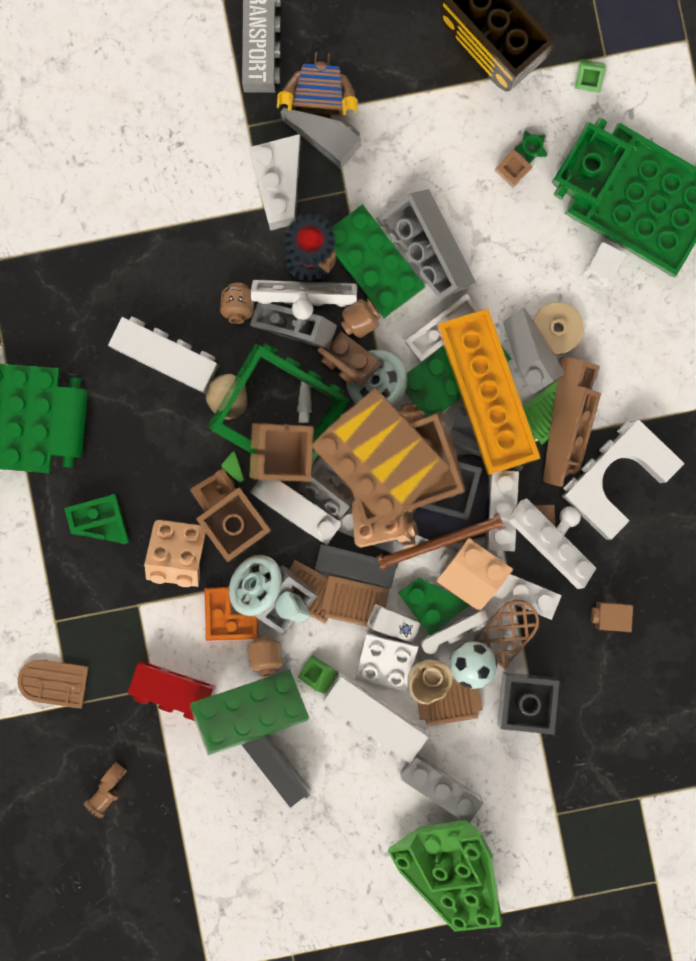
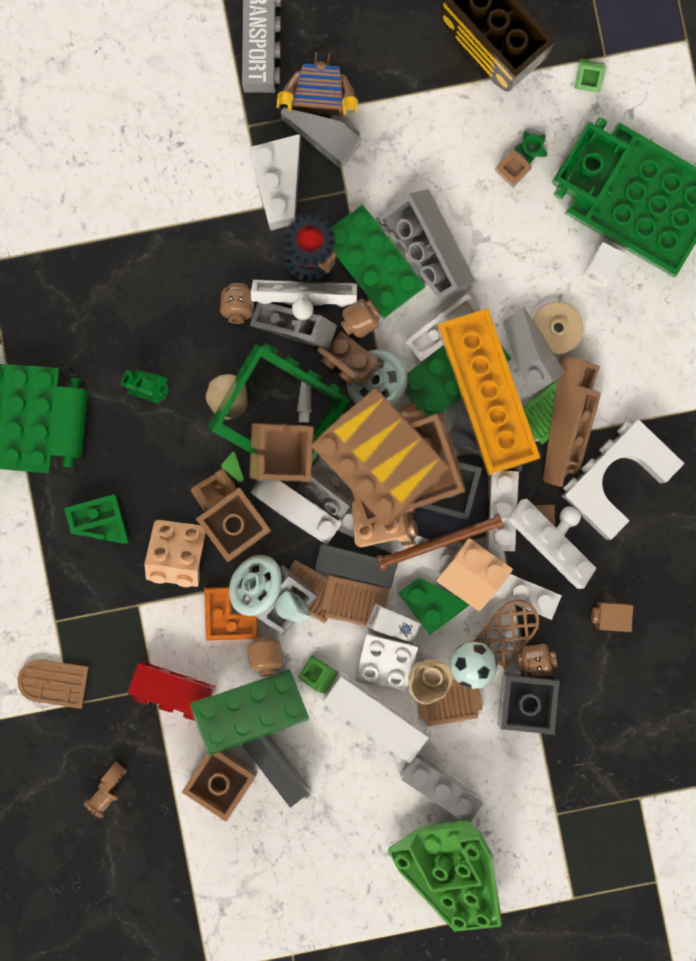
(145, 385): none -> green hips
(163, 354): white brick -> none
(220, 783): none -> medium nougat brick
(454, 631): white plate -> none
(537, 661): none -> medium nougat head

